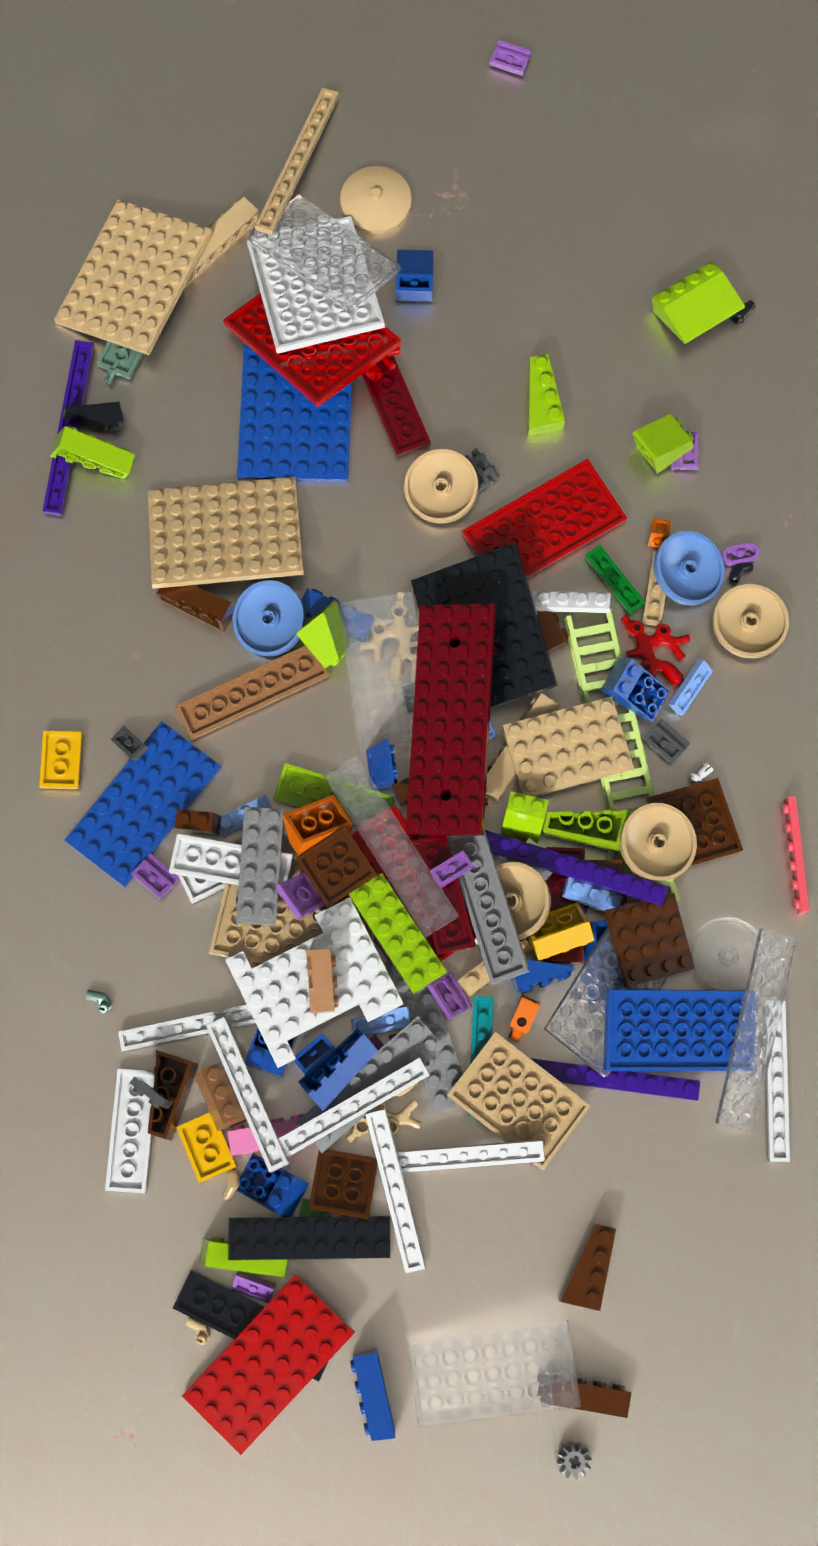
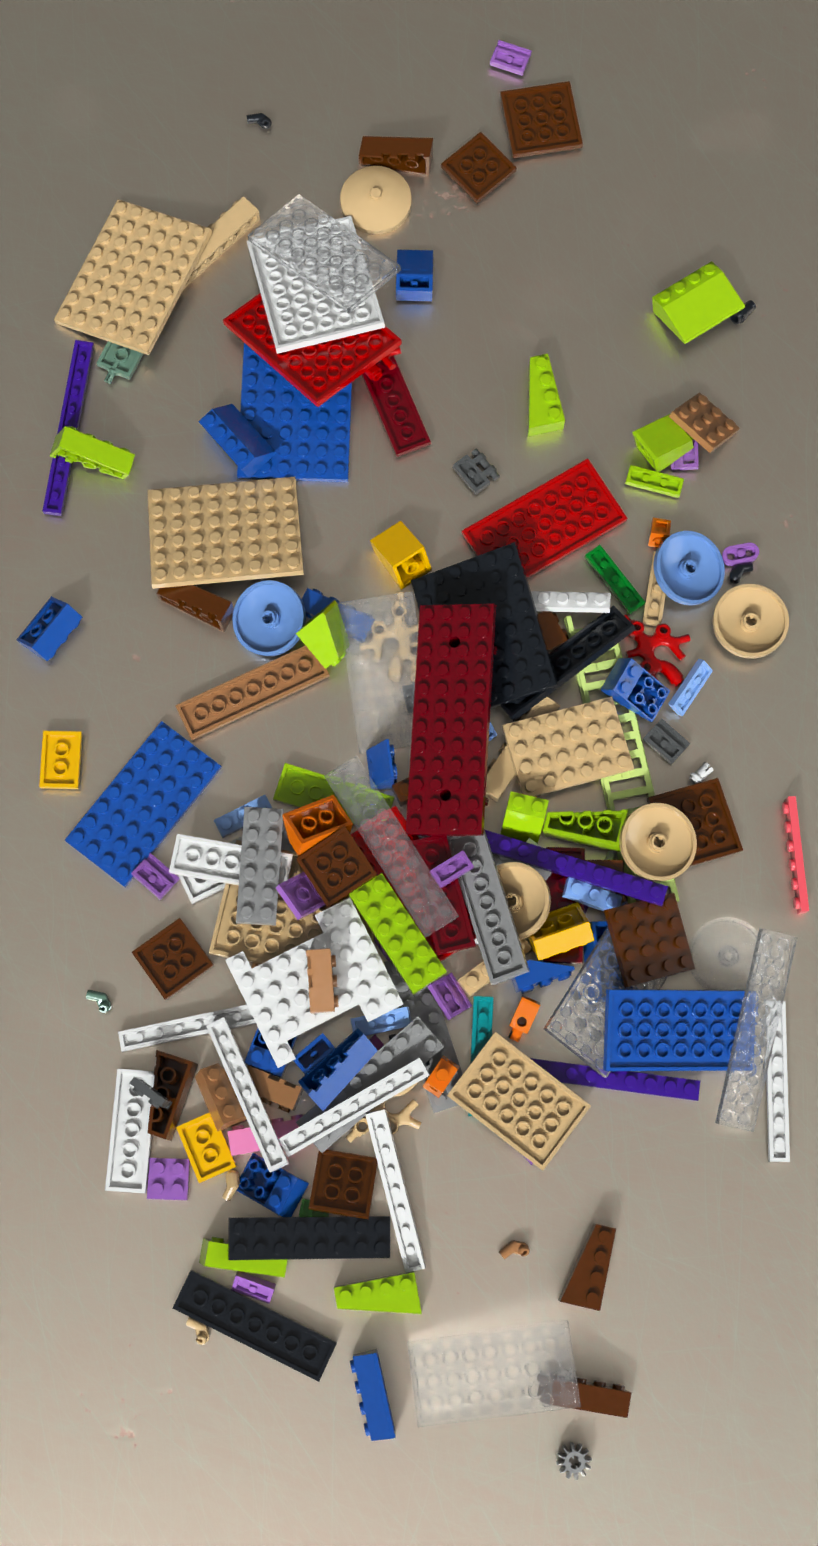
(50, 628): none -> blue slope
(97, 416): black slope -> none
(129, 743): dark grey plate -> none
(168, 1179): none -> medium lavender plate
(172, 959): none -> reddish brown plate
(197, 822): reddish brown brick -> none
(238, 438): none -> blue slope
(261, 119): none -> black arm
(268, 1364): red plate -> none
(276, 1090): none -> medium nougat wedge
(297, 161): tan plate -> none
(383, 1294): none -> lime wedge
(398, 153): none -> reddish brown wedge
(401, 554): none -> yellow slope
(441, 486): tan dish -> none
(441, 1076): none -> orange torso
(471, 1155): white plate -> none
(478, 167): none -> reddish brown plate
(515, 1247): none -> medium nougat arm
(541, 119): none -> reddish brown plate
(578, 654): none -> black plate
(654, 481): none -> lime plate
(704, 422): none -> medium nougat plate

